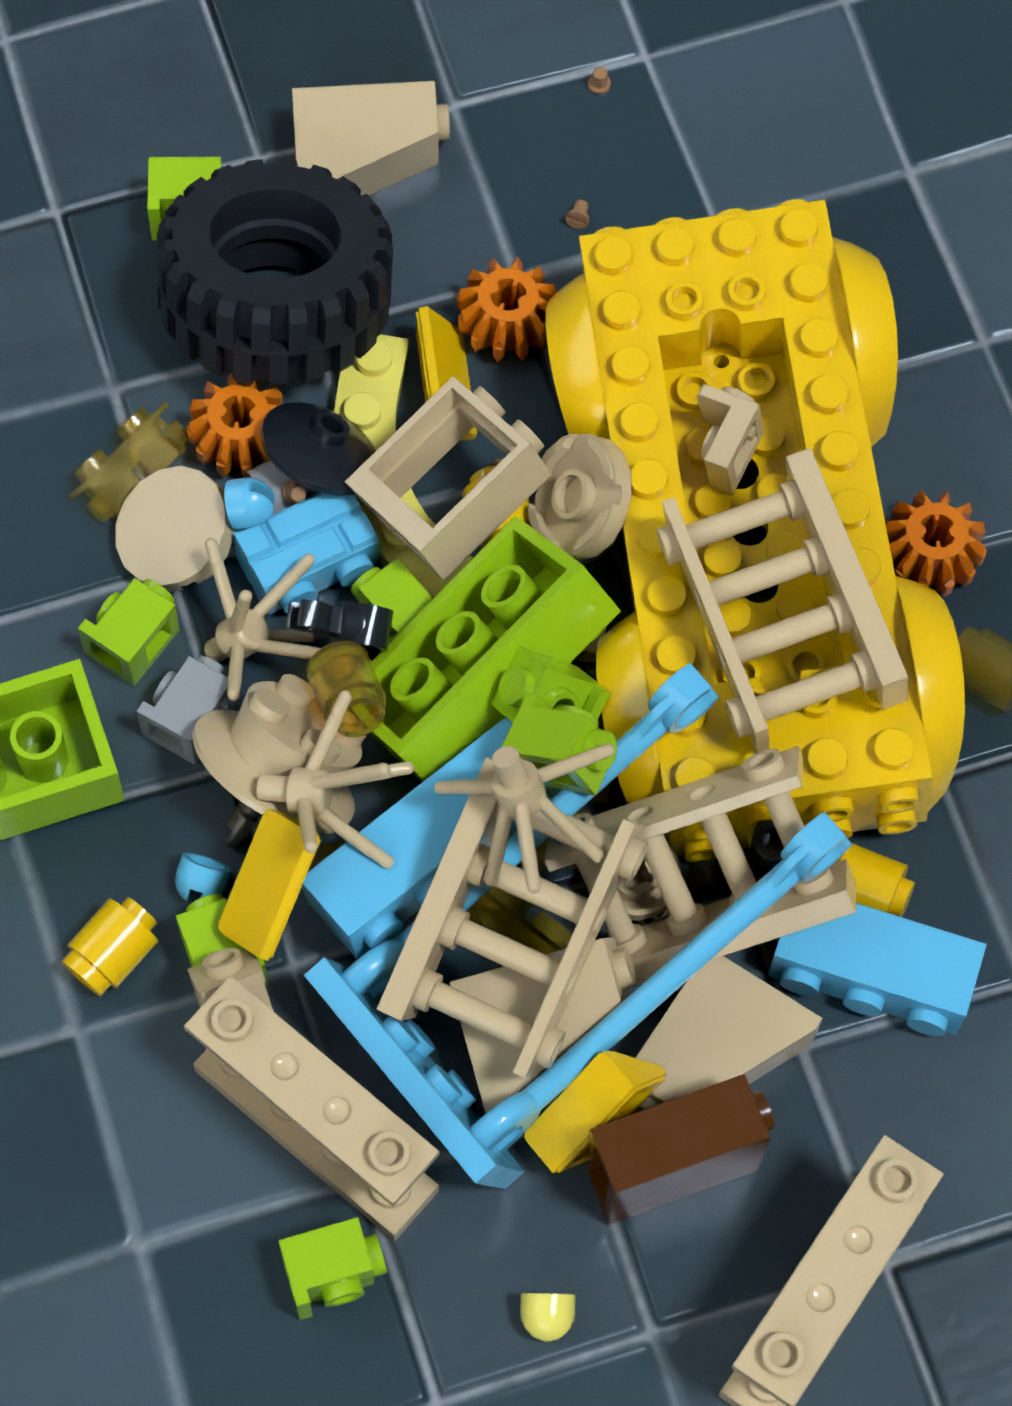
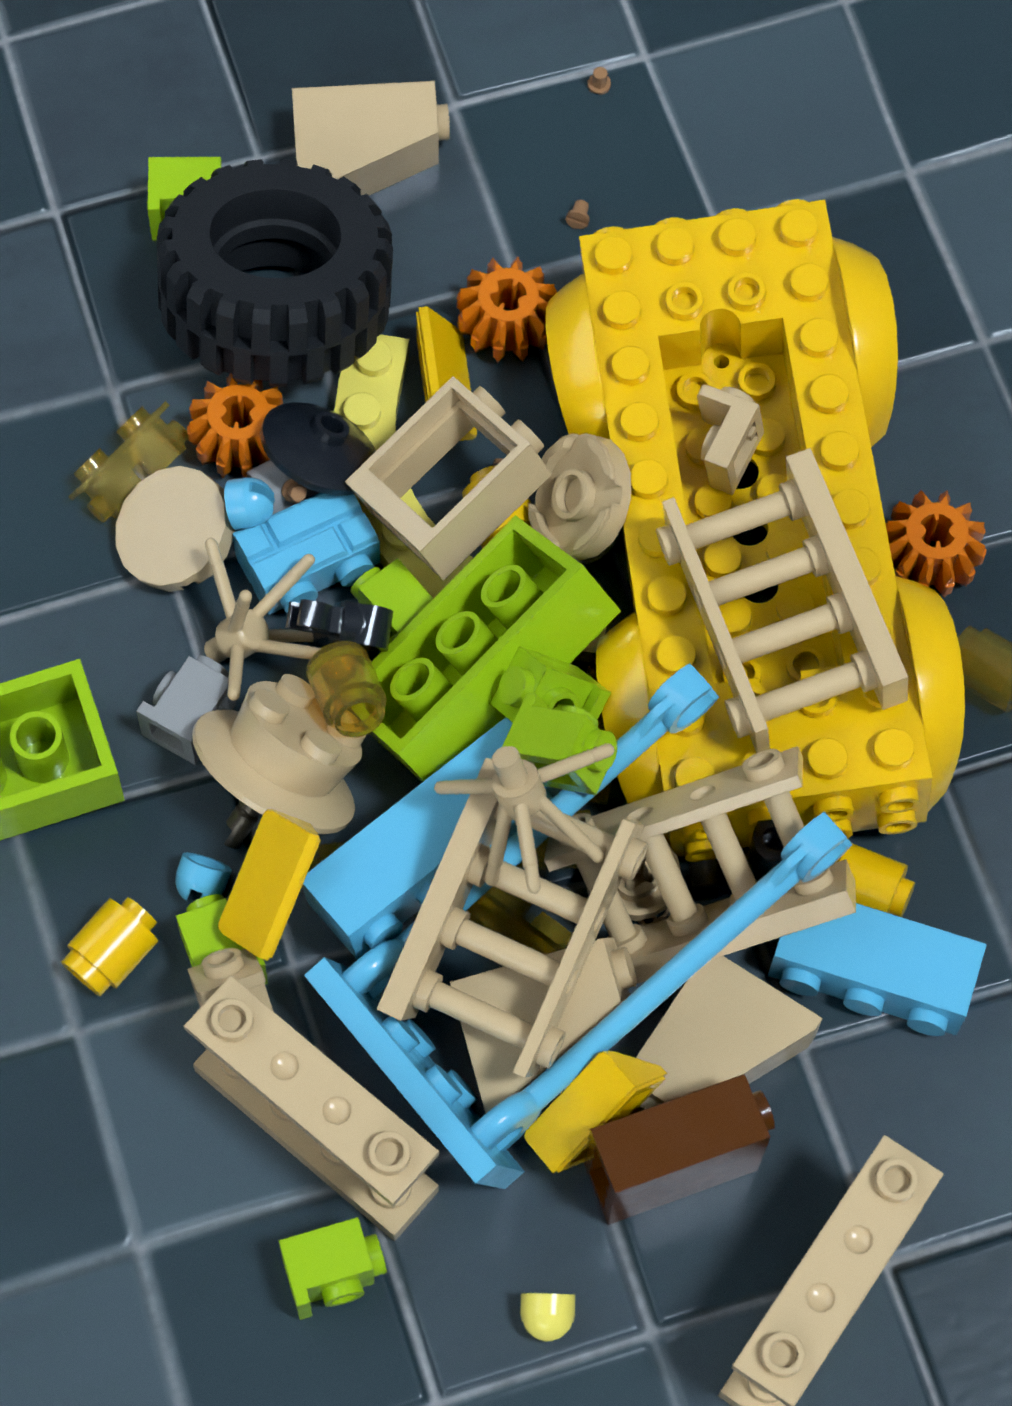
(131, 629): lime brick -> none
(310, 789): tan plant -> none

